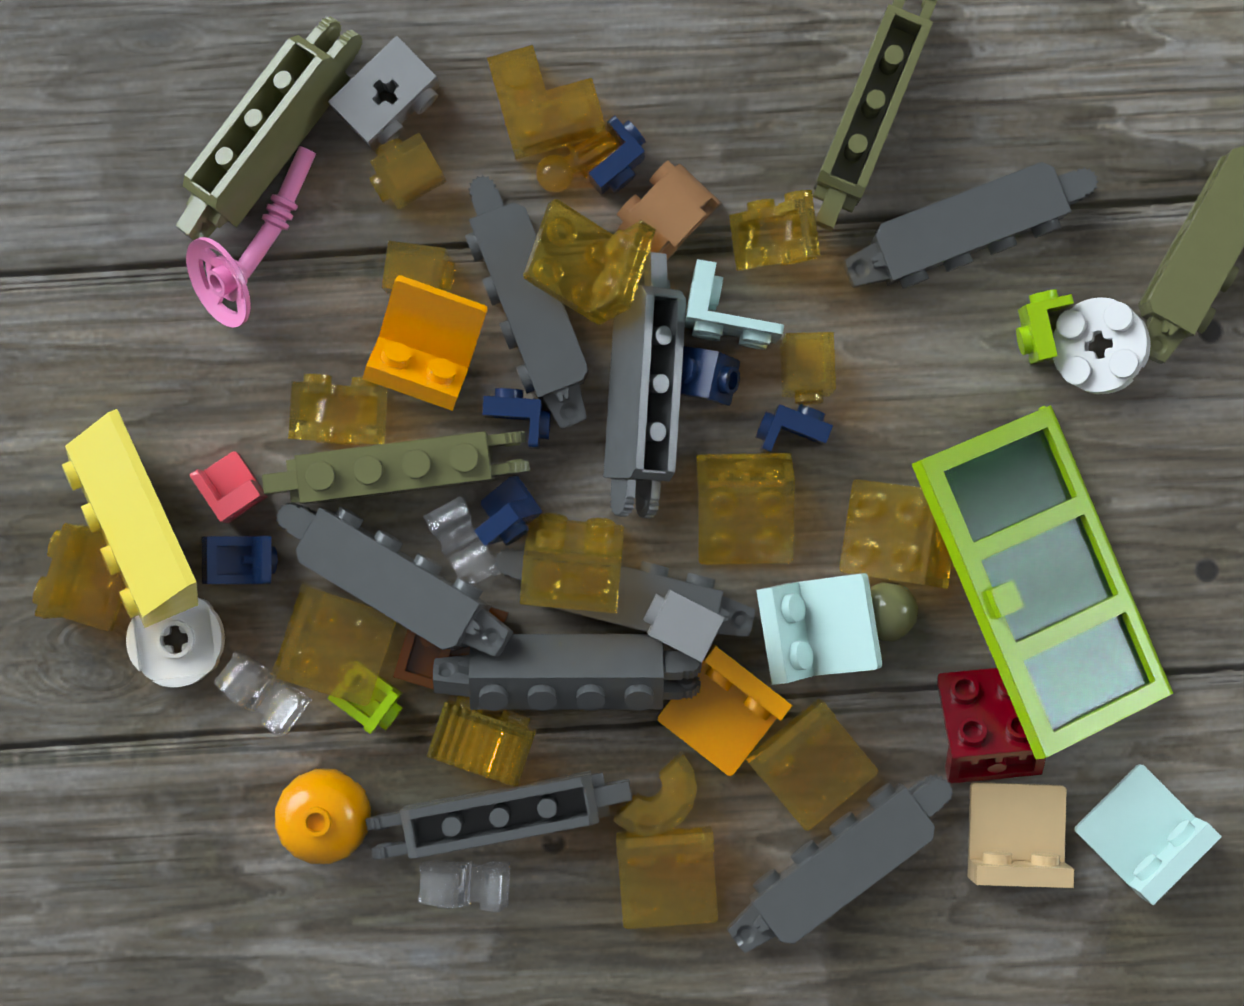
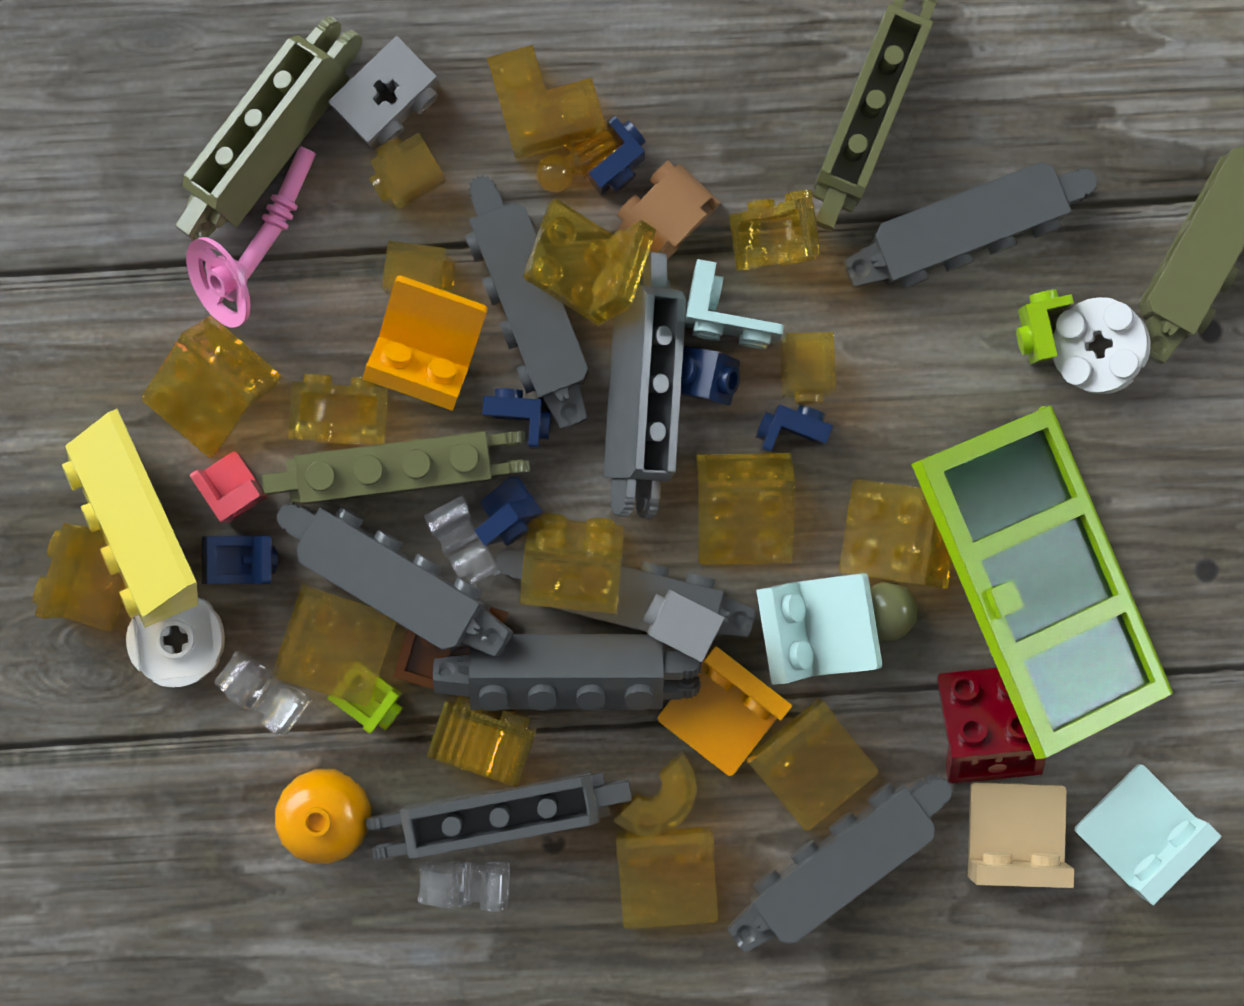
(208, 384): none -> clear yellow bracket

